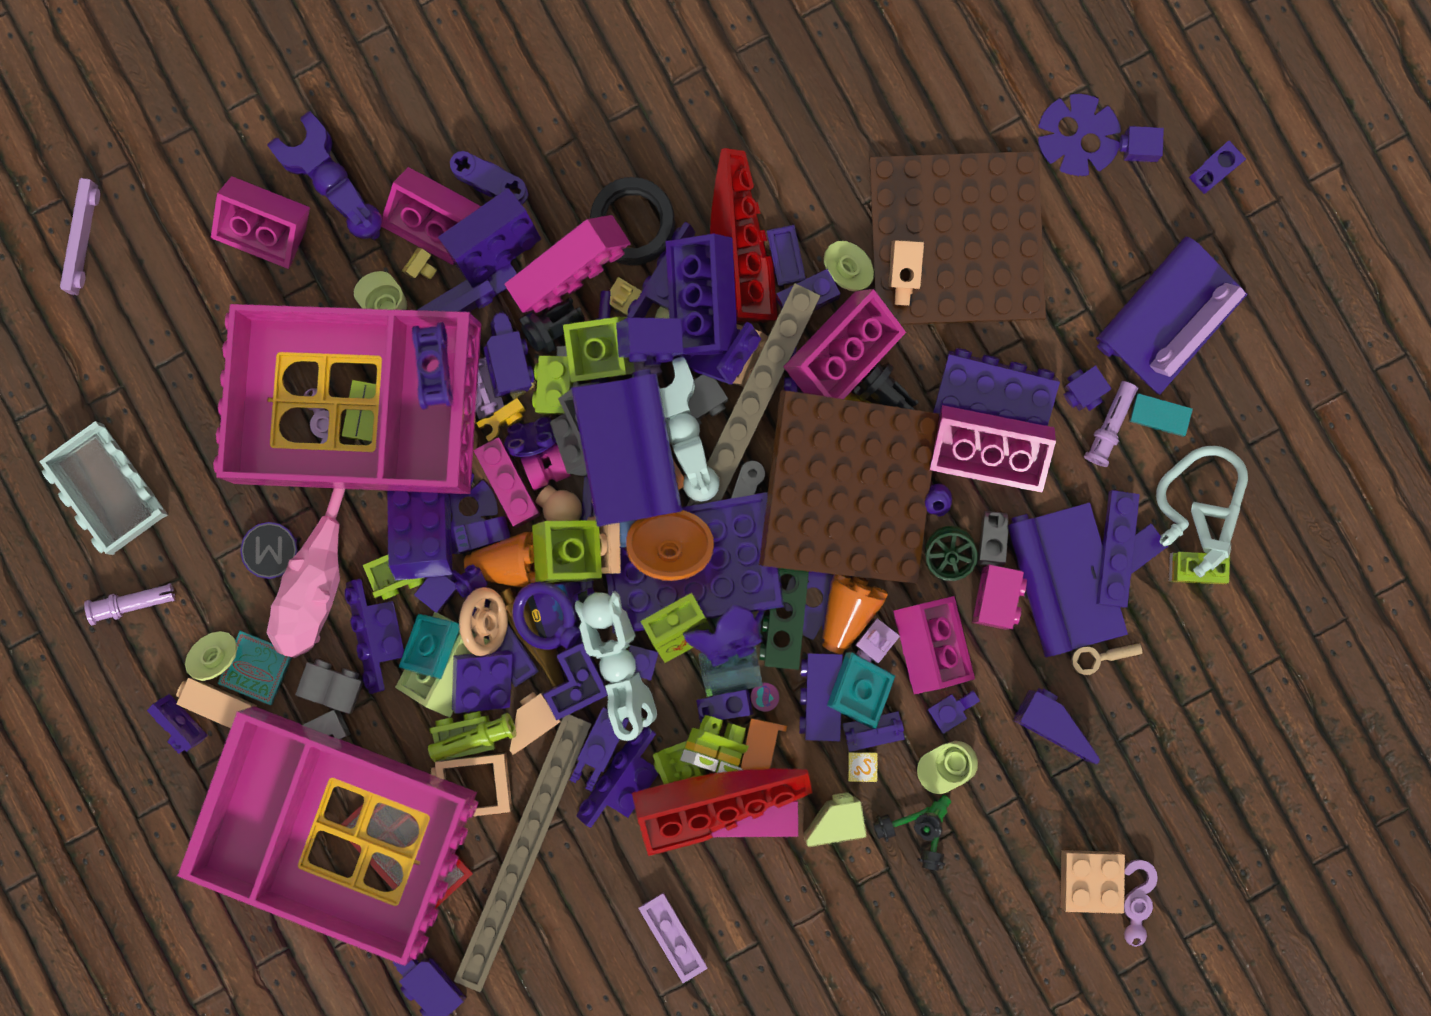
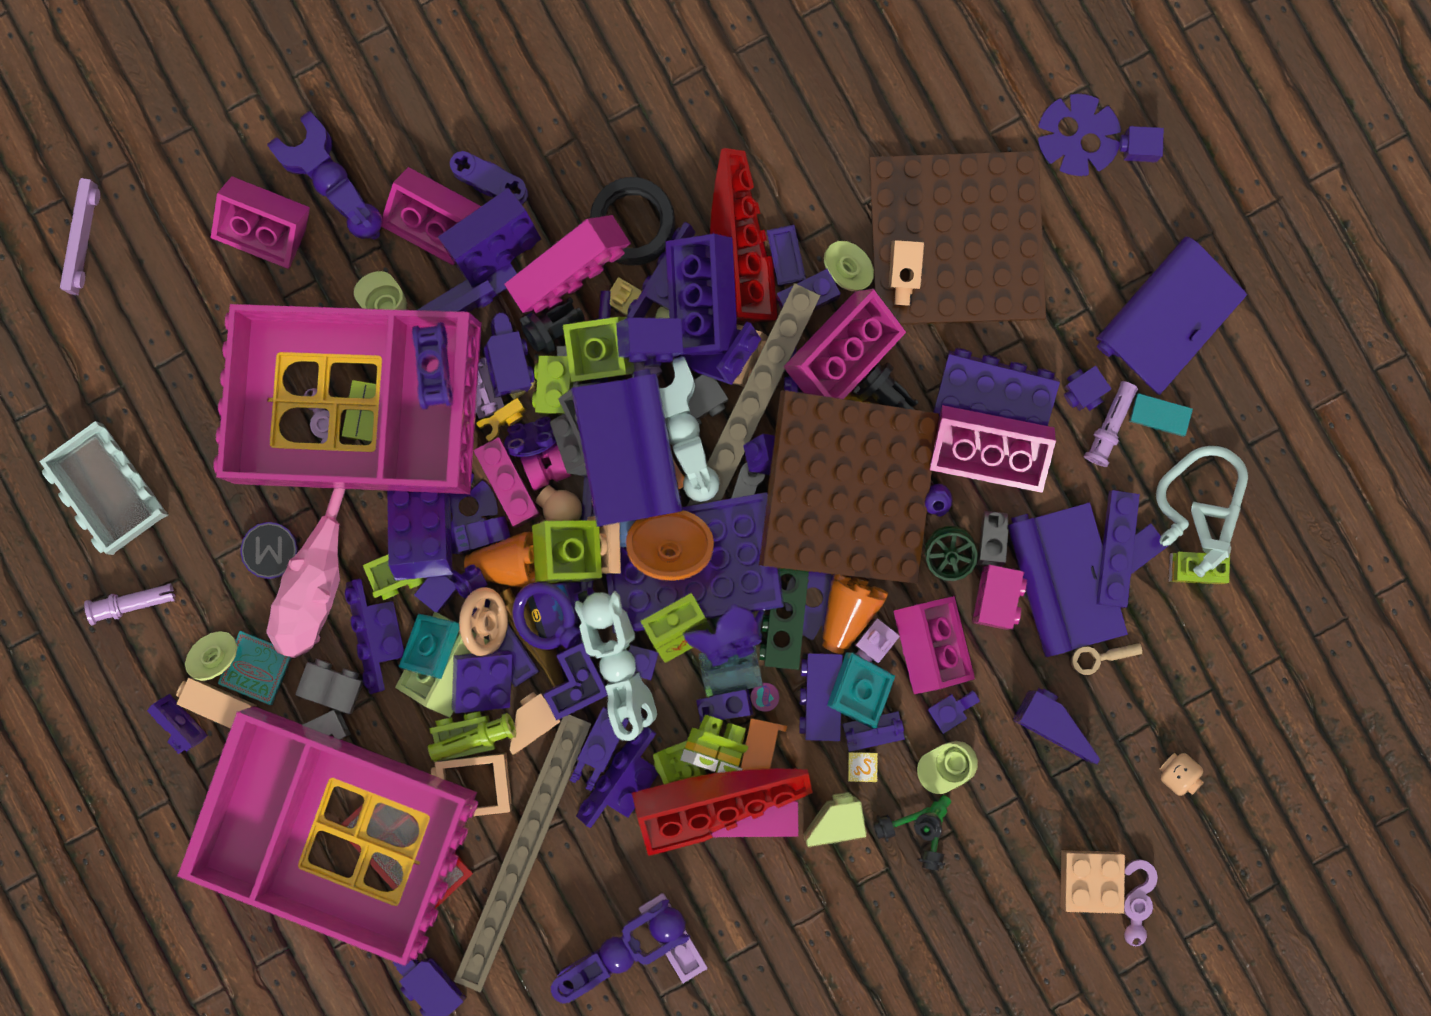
(418, 264): light yellow tile -> none
(619, 953): none -> dark purple piece
(760, 454): none -> dark purple brick
(1181, 774): none -> light nougat head
(1197, 329): lavender plate -> none
(1217, 167): dark purple leg -> none

